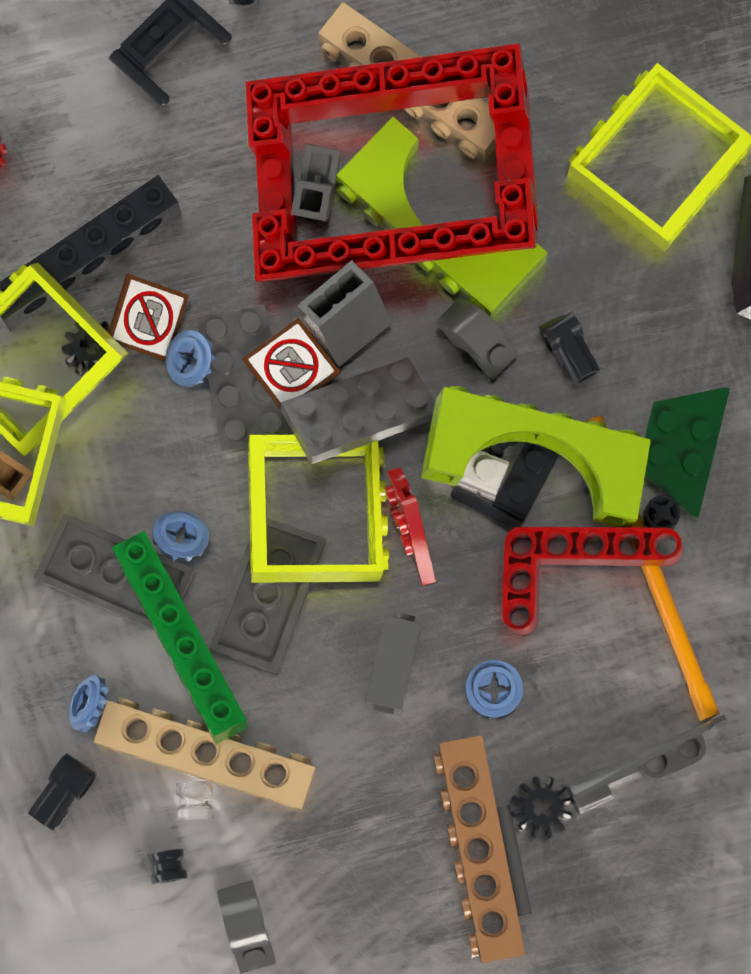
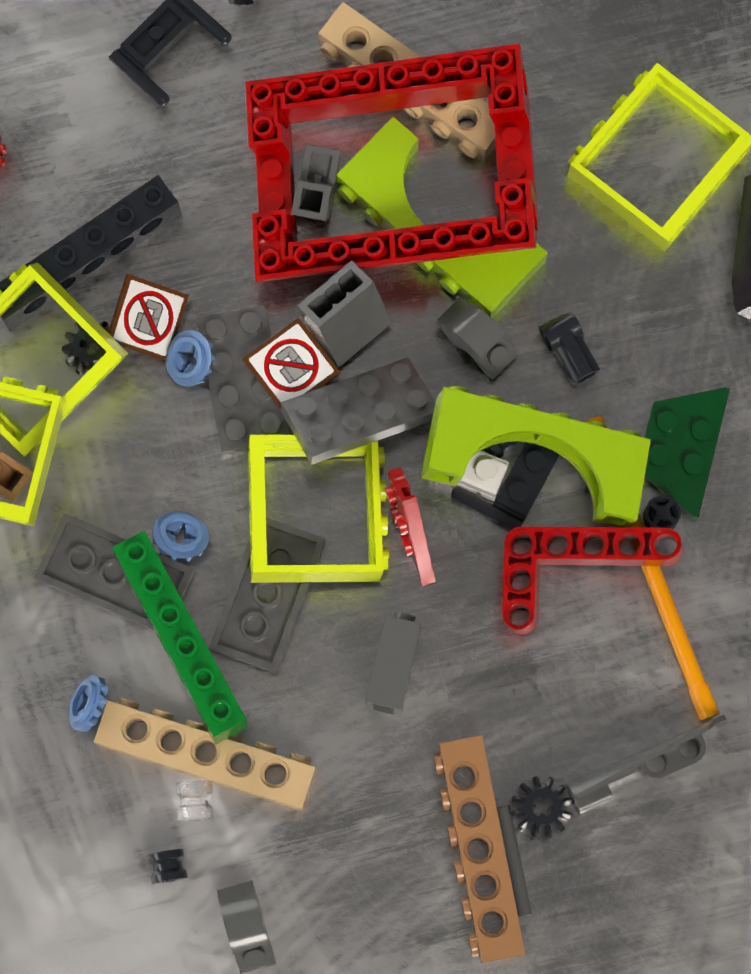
(67, 784): black piece -> none
(506, 676): medium blue gear -> none

